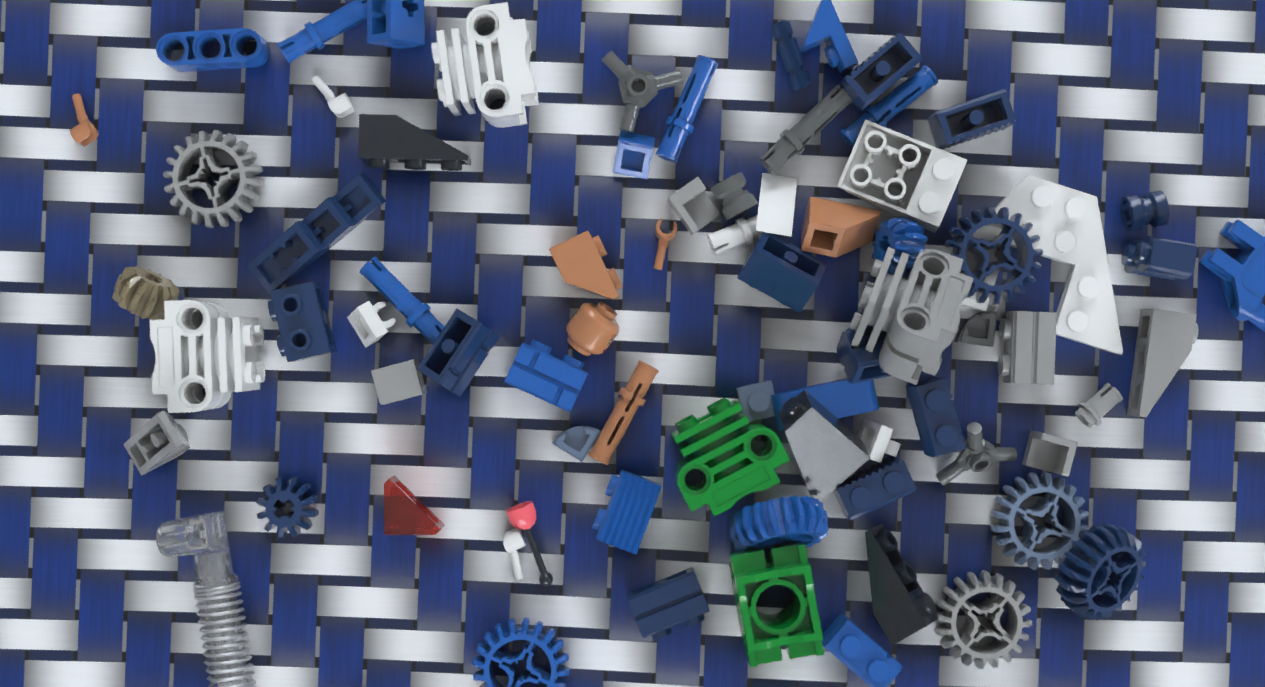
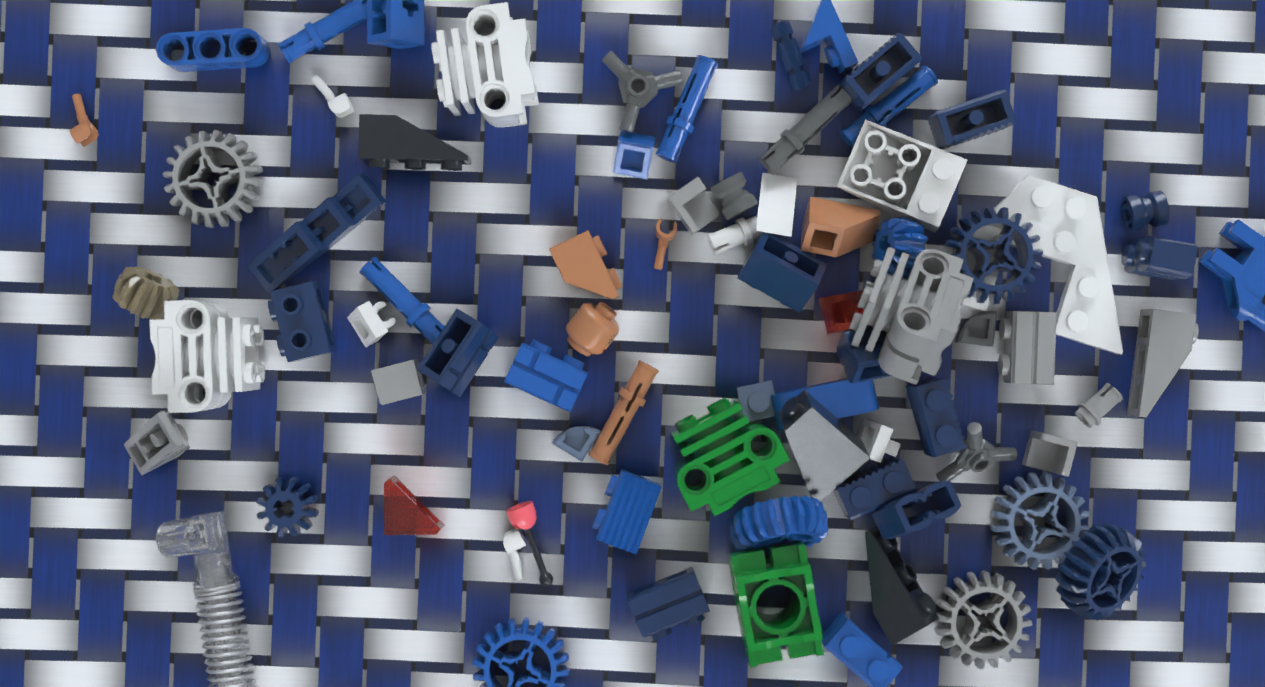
(839, 310): none -> clear red slope
(917, 510): none -> dark blue brick

